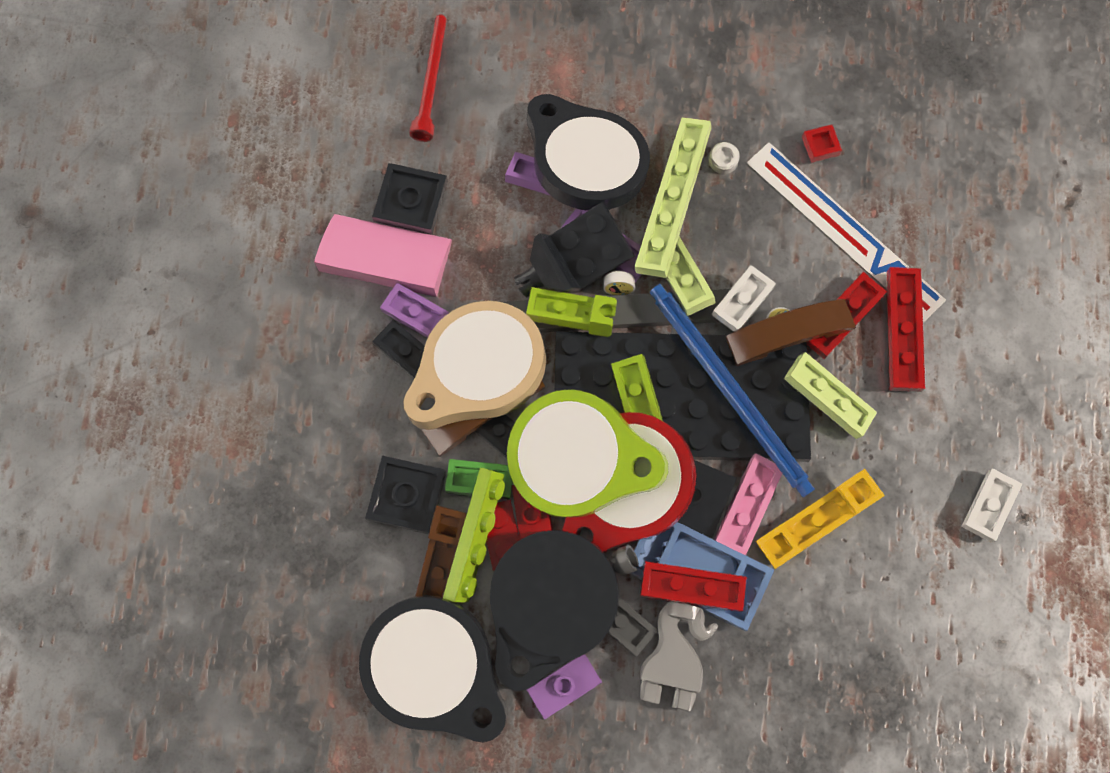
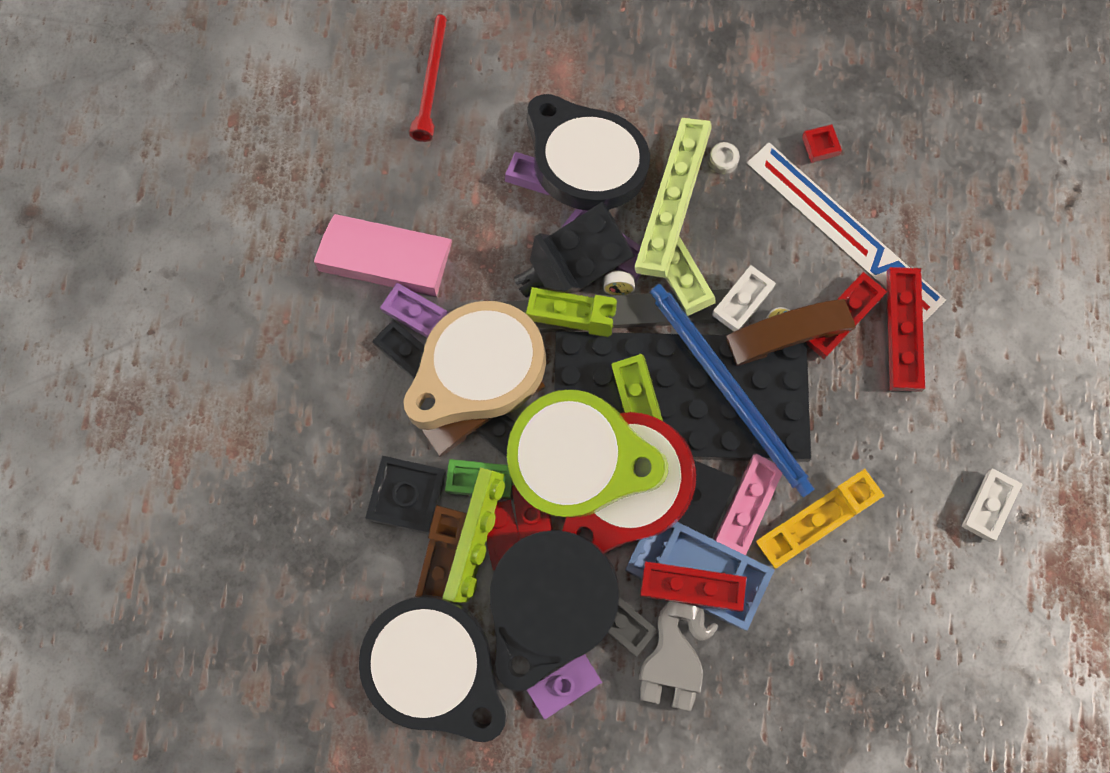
(410, 198): black plate -> none
(624, 560): dark grey hinge -> none
(830, 395): yellowish green plate -> none

